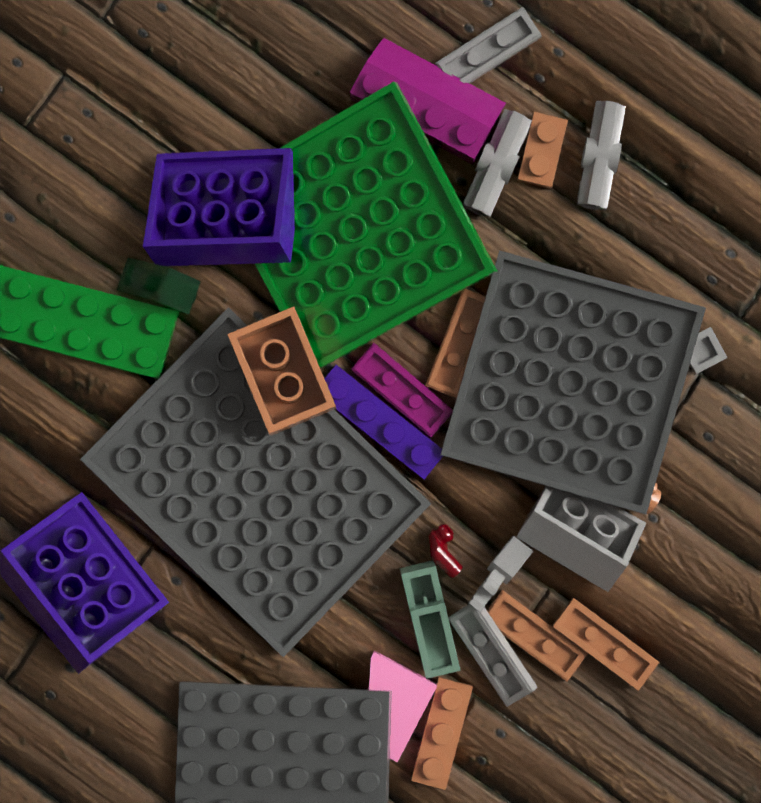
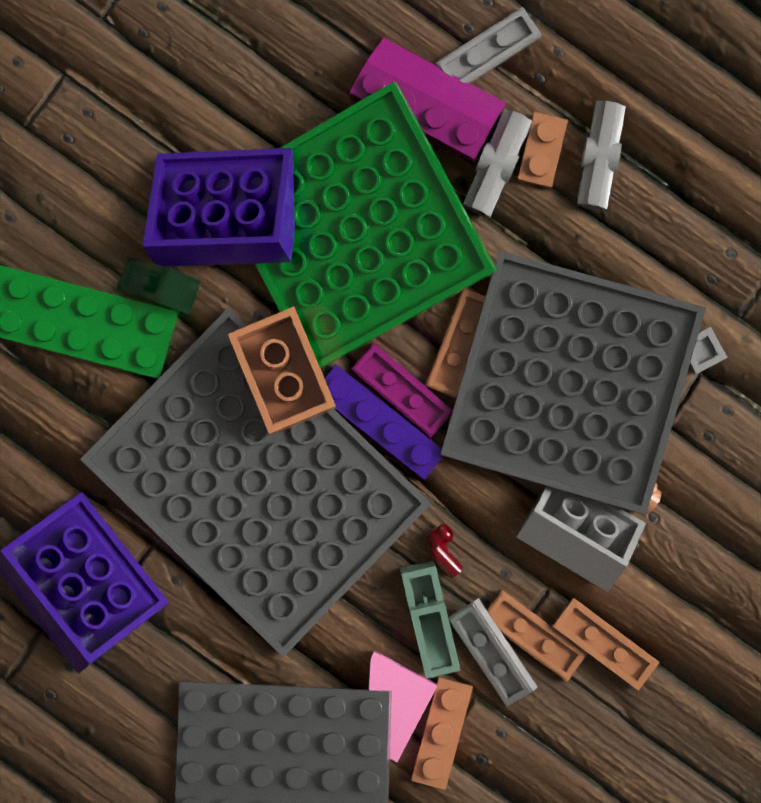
(501, 570): light grey piece -> none

